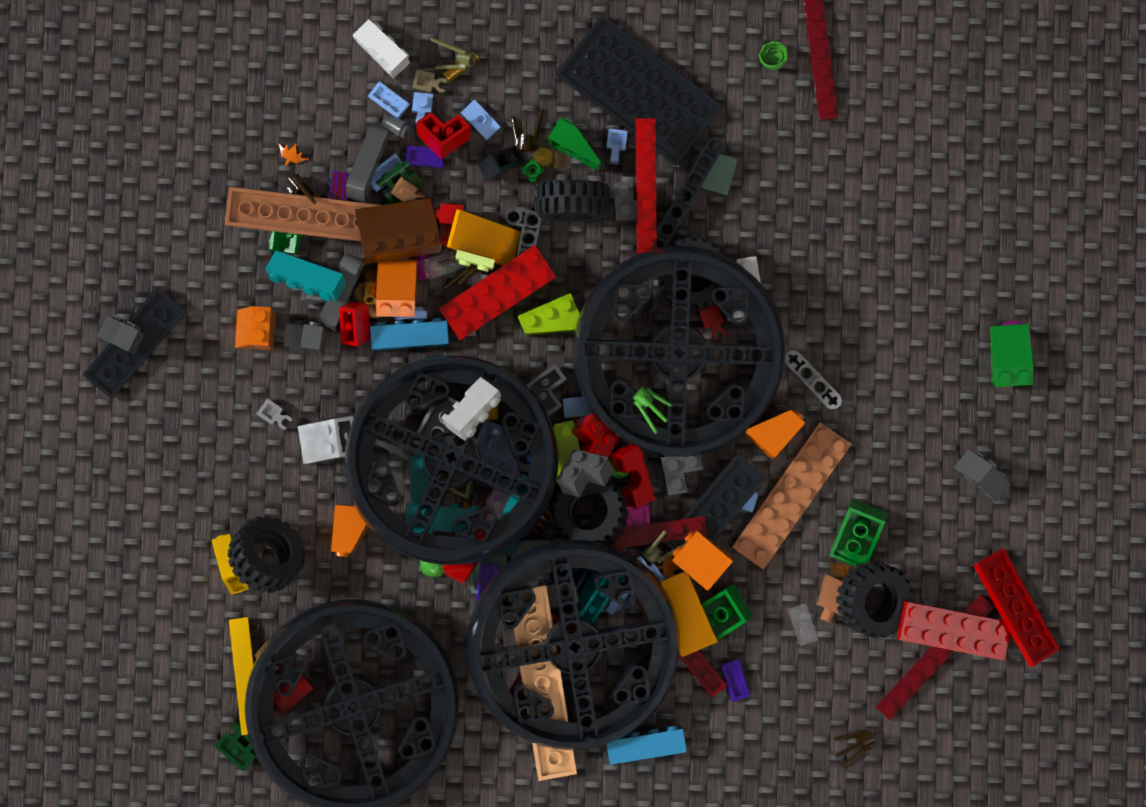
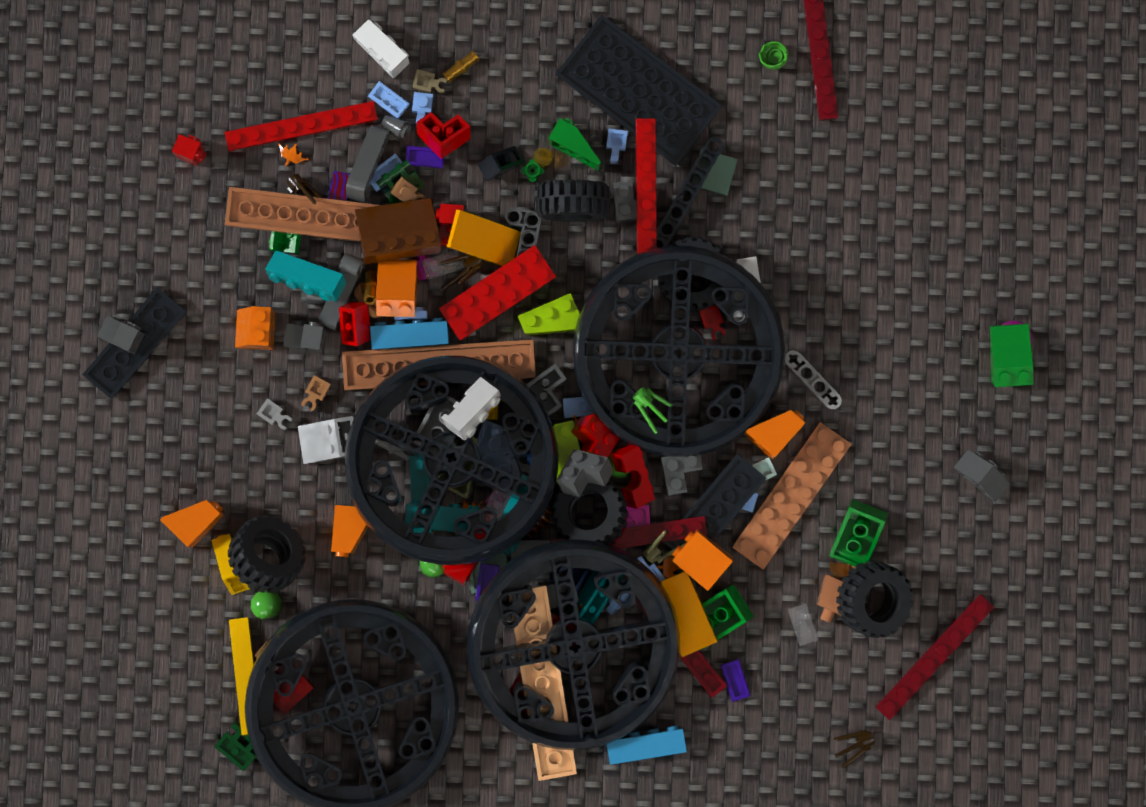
(189, 149): none -> red brick
(194, 521): none -> orange slope
(266, 605): none -> bright green hair
(301, 126): none -> red plate
(317, 390): none -> medium nougat plate
(371, 367): none -> nougat plate
(464, 57): olive plant -> none
(480, 120): light blue plate -> none
(482, 262): yellowish green plate -> none
(524, 140): dark brown plant -> none
(766, 468): none -> light aqua plate
(953, 630): red plate -> none
(1016, 607): red plate -> none

